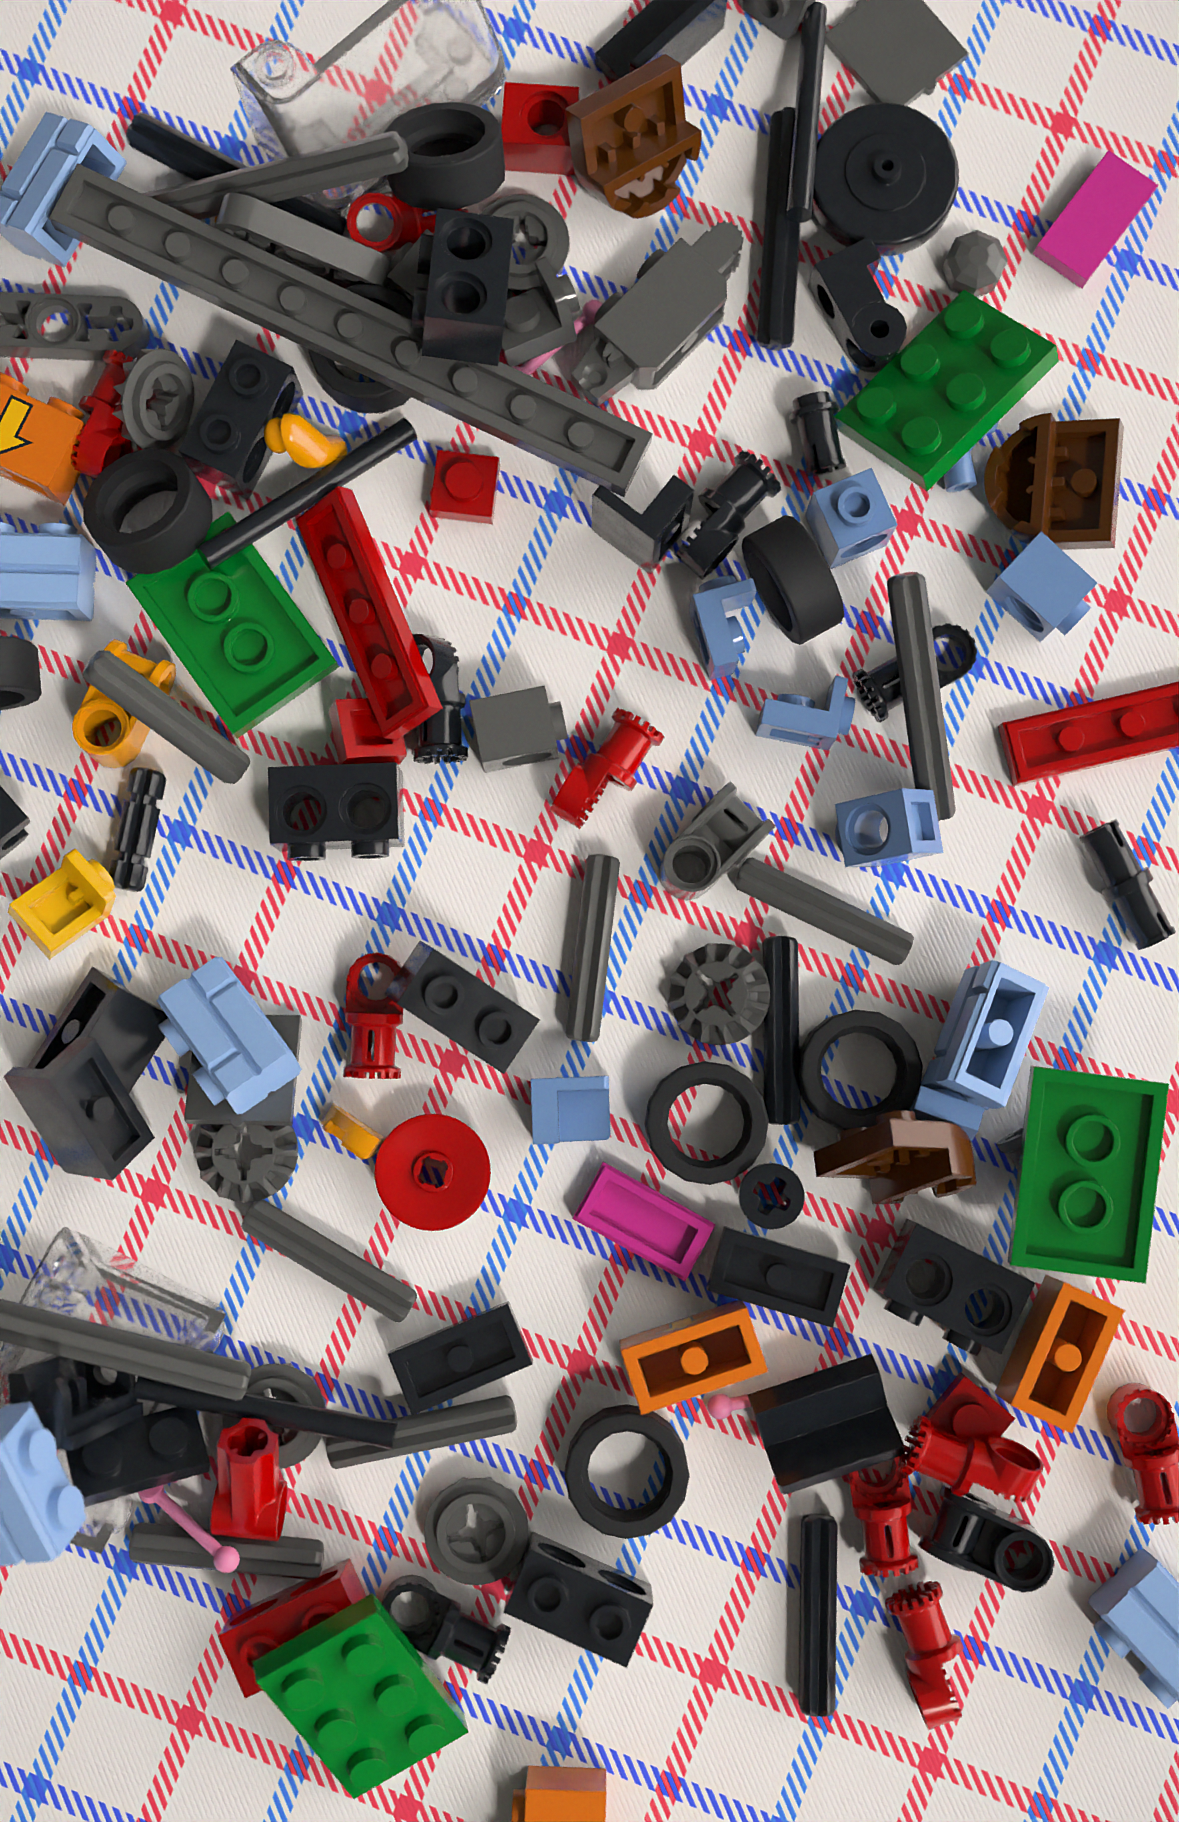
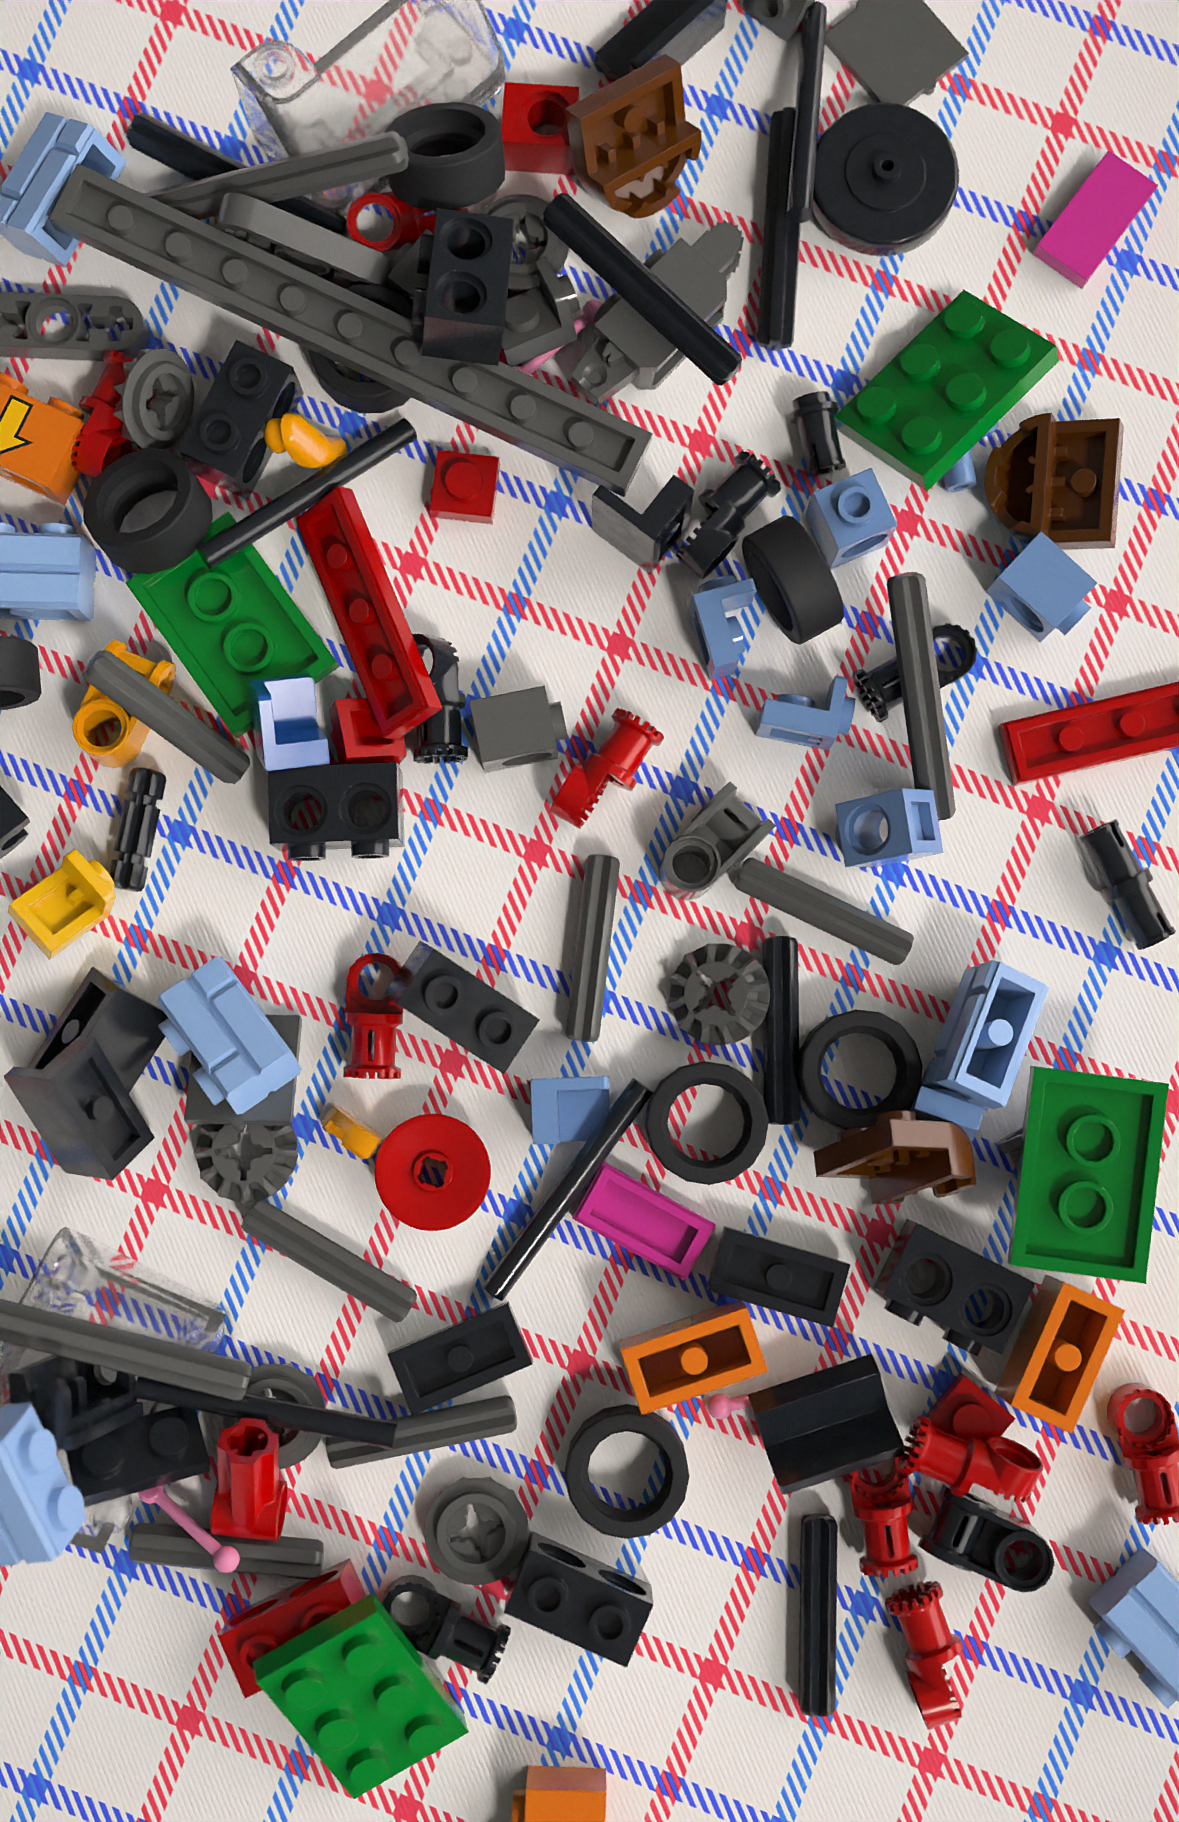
(287, 723): none -> panel
(567, 1189): none -> black bar
(642, 289): none -> black axle
(789, 1186): black bush -> none
(855, 307): black leg -> none
(974, 263): dark grey tile -> none

